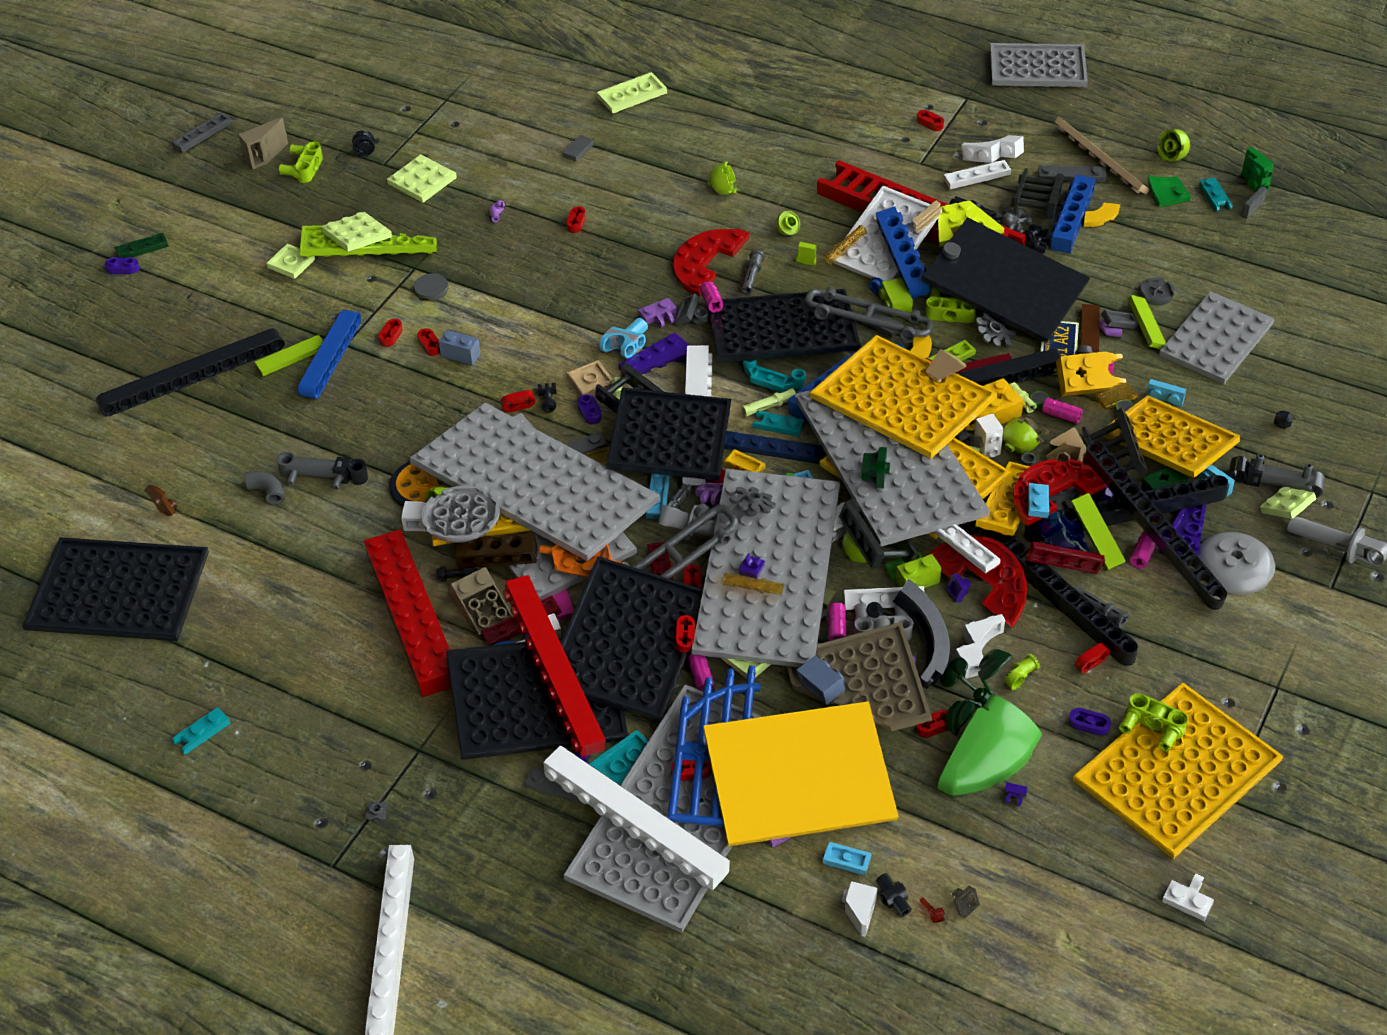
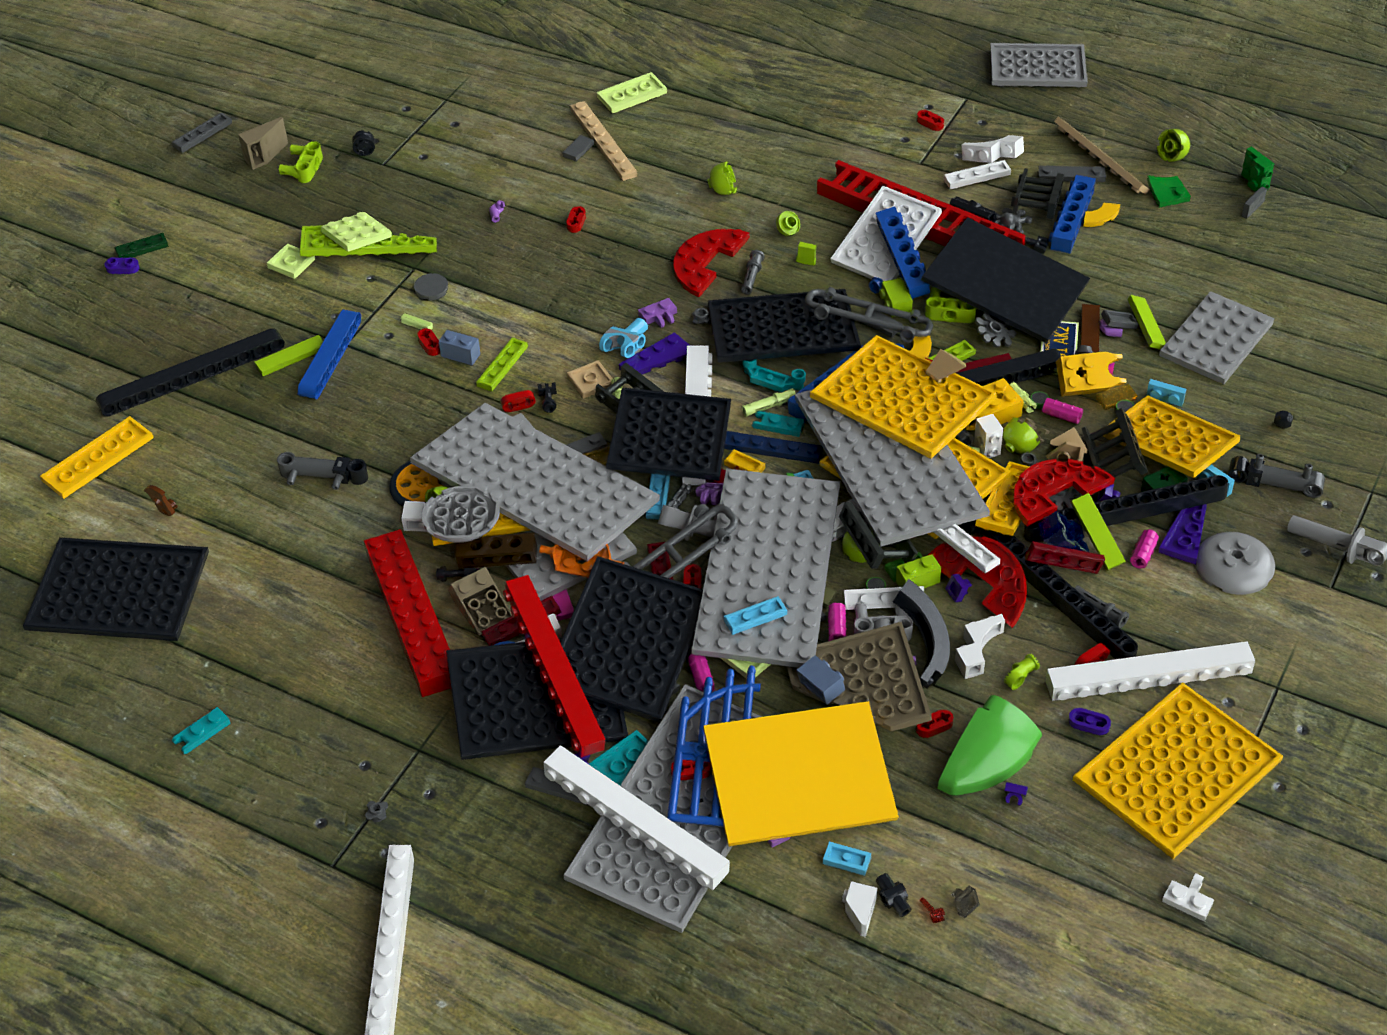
(96, 457): none -> yellow plate
(266, 482): dark grey cylinder -> none
(387, 331): red beam -> none
(415, 322): none -> yellowish green axle
(421, 178): yellowish green plate -> none
(502, 364): none -> lime tile
(589, 409): dark purple plate -> none
(603, 141): none -> tan plate
(686, 309): dark grey tile -> none
(688, 634): red beam -> none
(711, 296): dark pink axle -> none
(751, 566): dark purple tile -> none
(752, 501): dark grey animal -> none
(755, 615): none -> medium azure tile
(760, 585): clear yellow pin -> none
(846, 243): clear yellow pin -> none
(875, 582): none -> tile
(875, 610): black hinge -> none
(876, 467): dark green brick -> none
(926, 217): tan tile -> none
(951, 250): dark grey tile -> none
(954, 216): neon yellow wing -> none
(961, 711): dark green plant -> none
(1033, 231): black hinge -> none
(1038, 500): medium azure plate -> none
(1149, 671): none -> white brick
(1155, 532): black beam -> none
(1155, 716): lime piece -> none
(1156, 291): dark grey tile -> none
(1215, 194): teal hinge -> none
(1288, 502): yellowish green plate -> none

